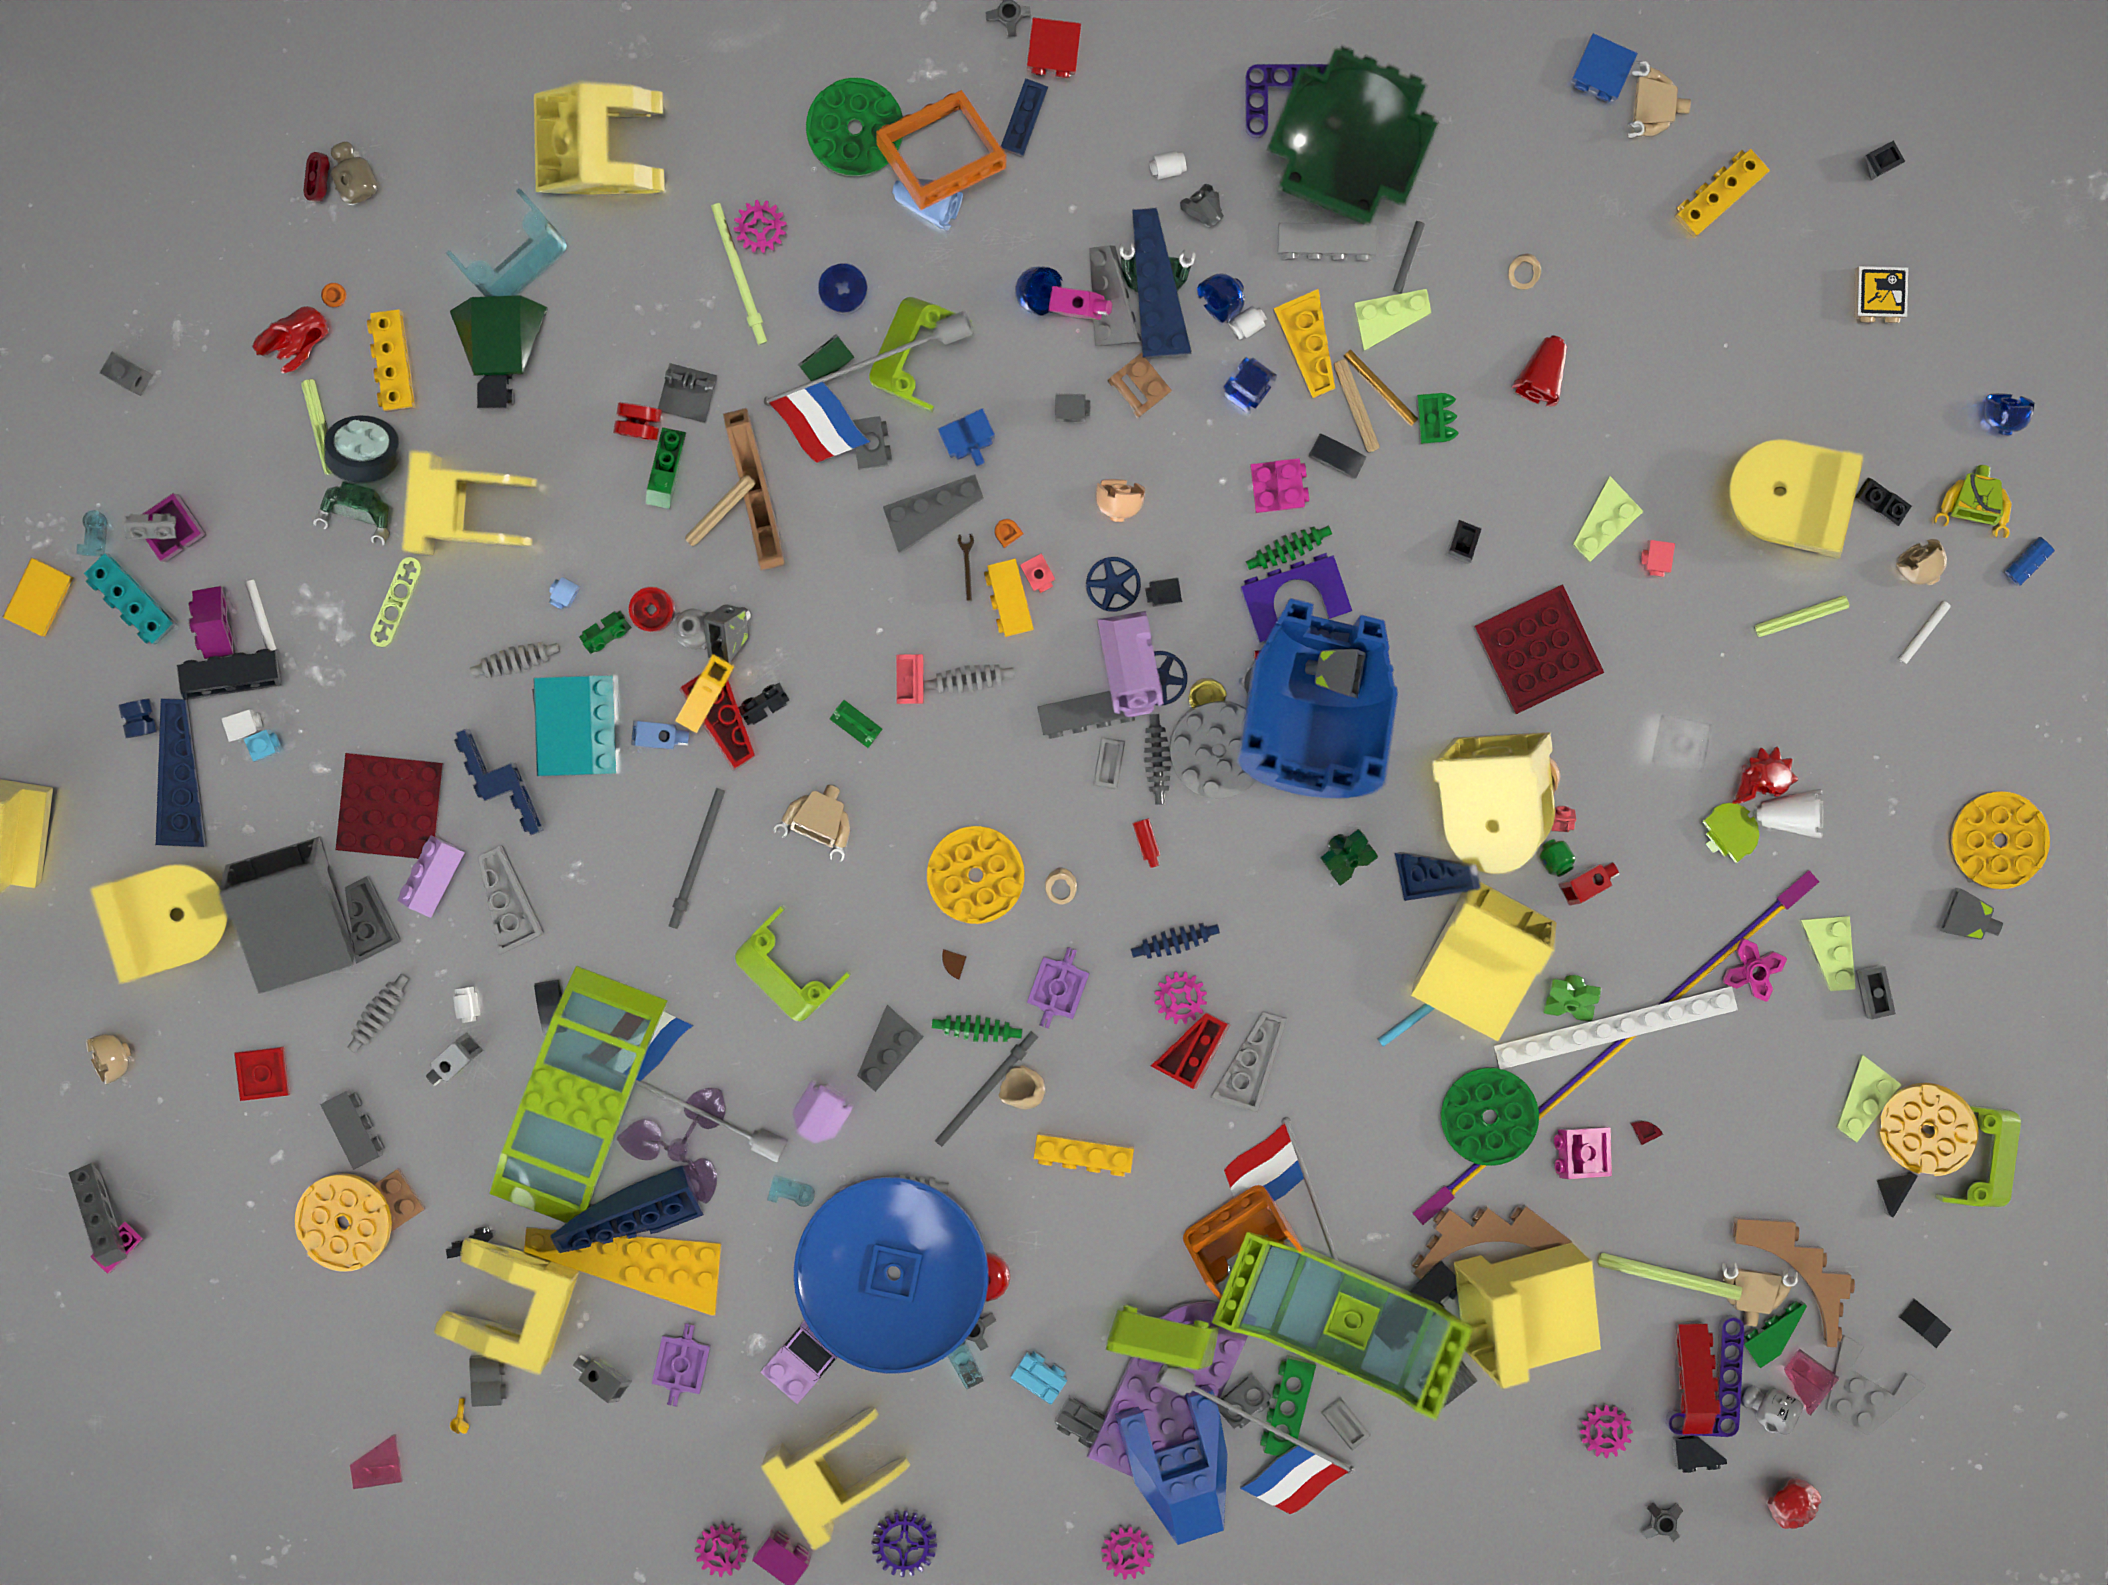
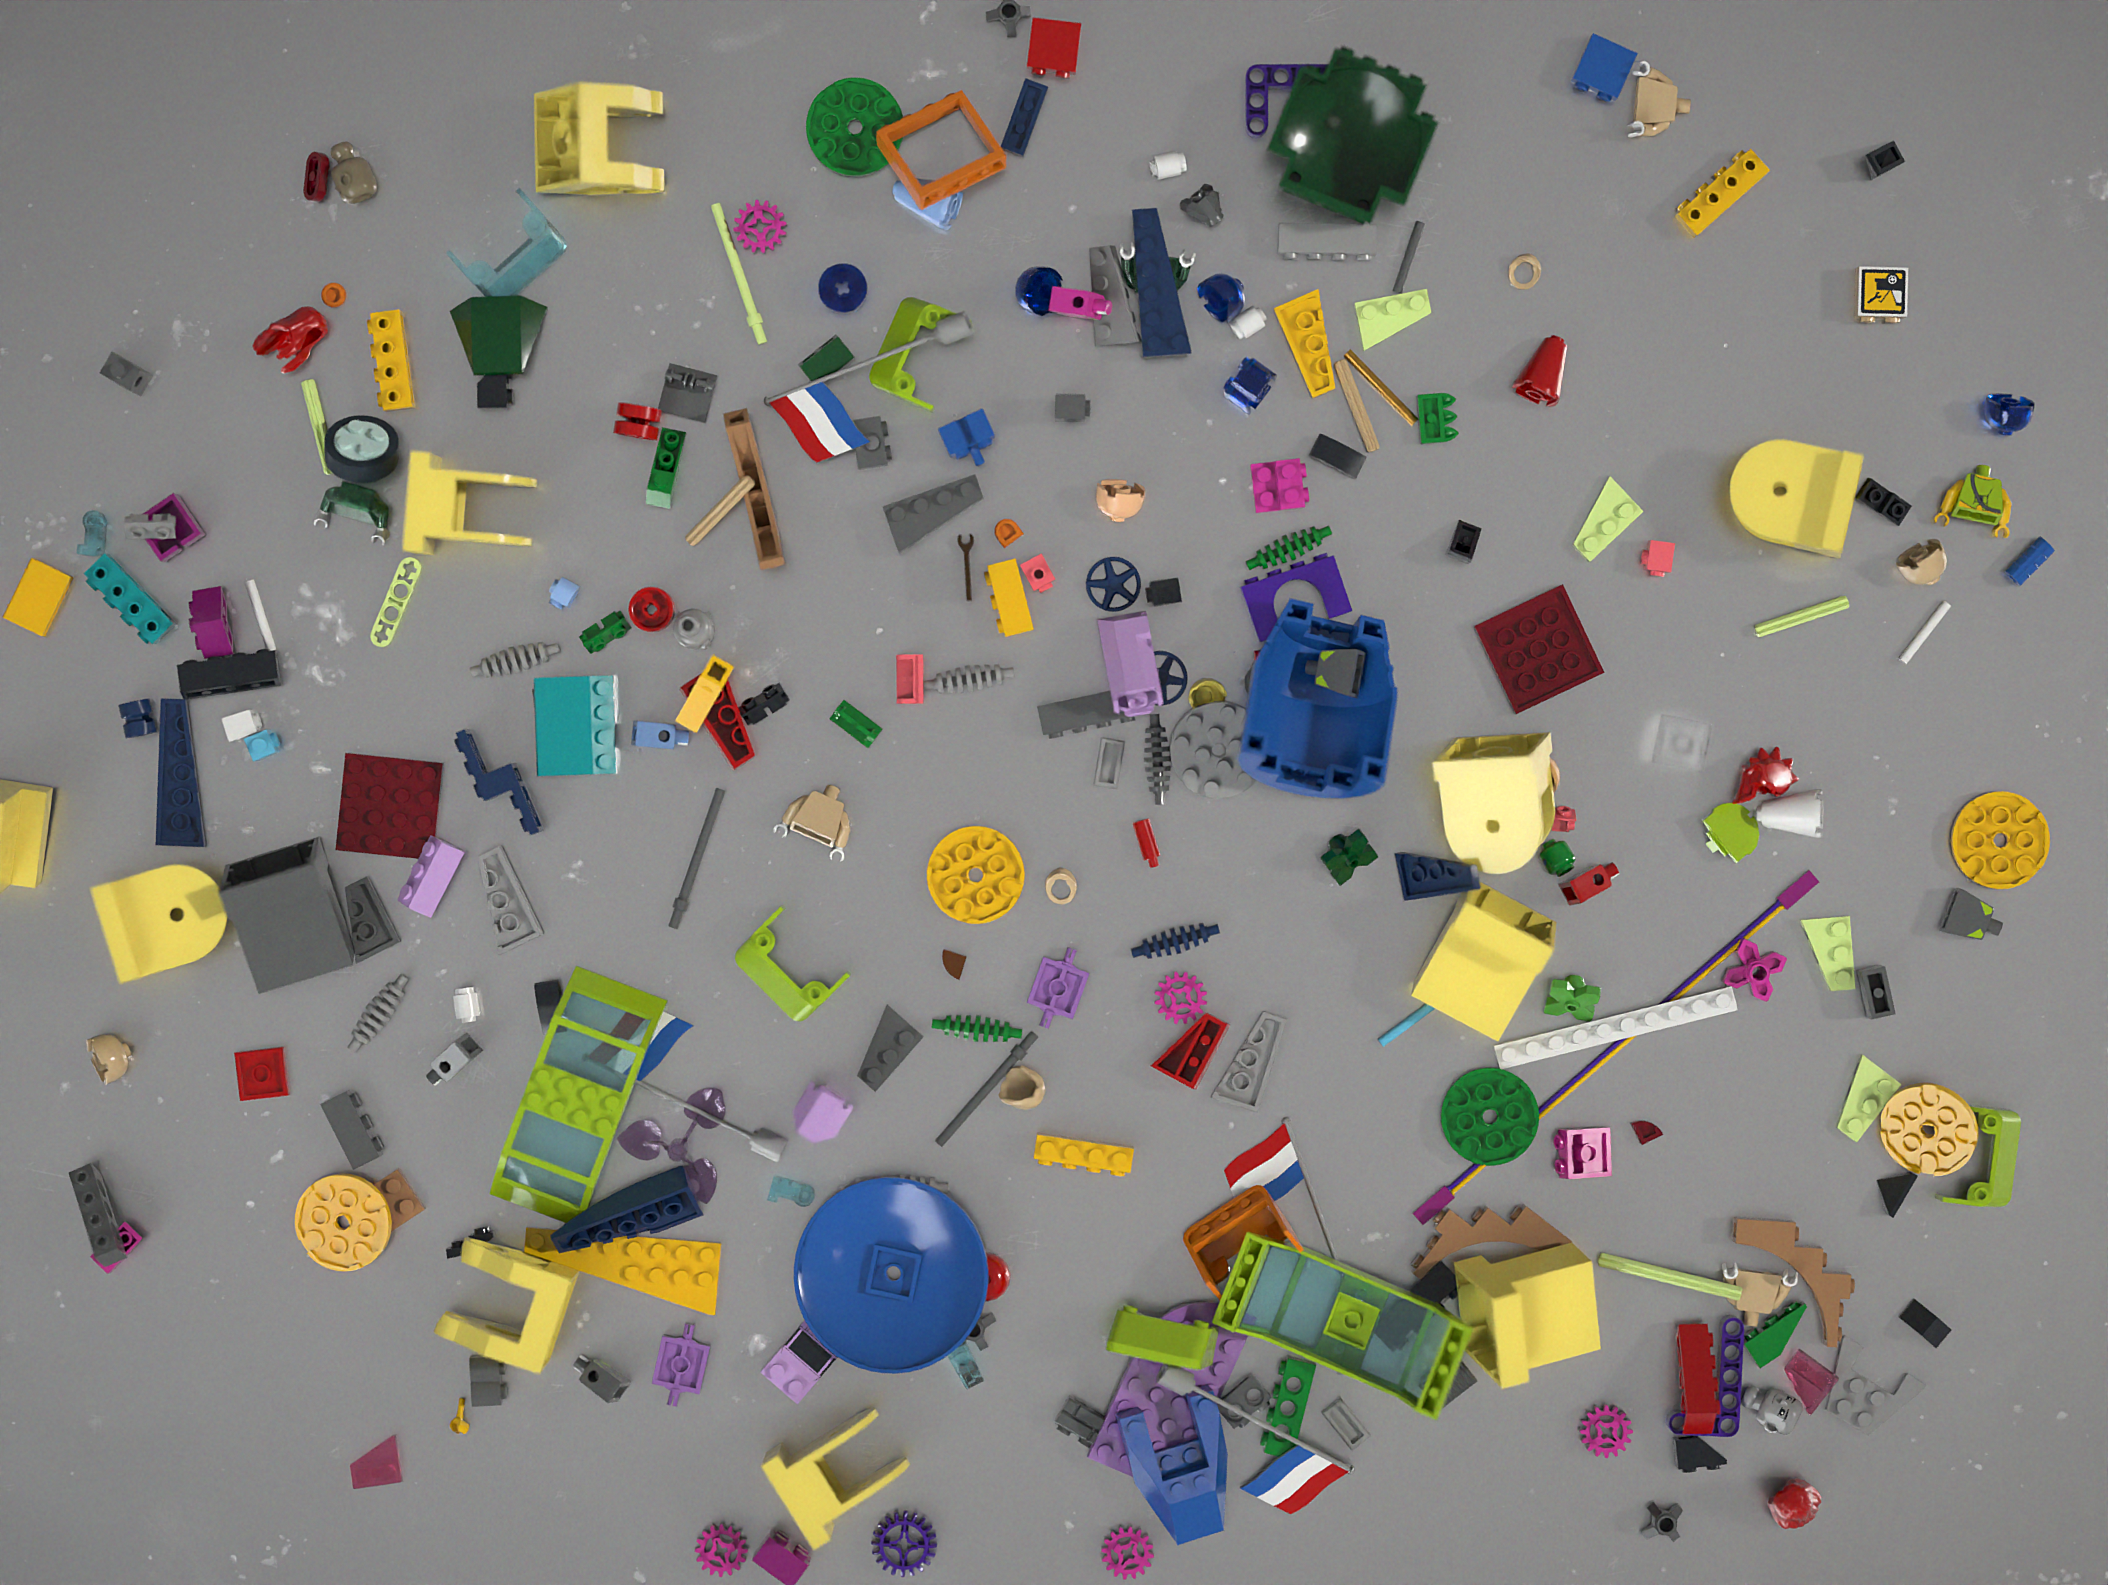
(726, 631): dark grey torso -> none
(1039, 1377): medium azure brick -> none
(1145, 379): medium nougat plate -> none

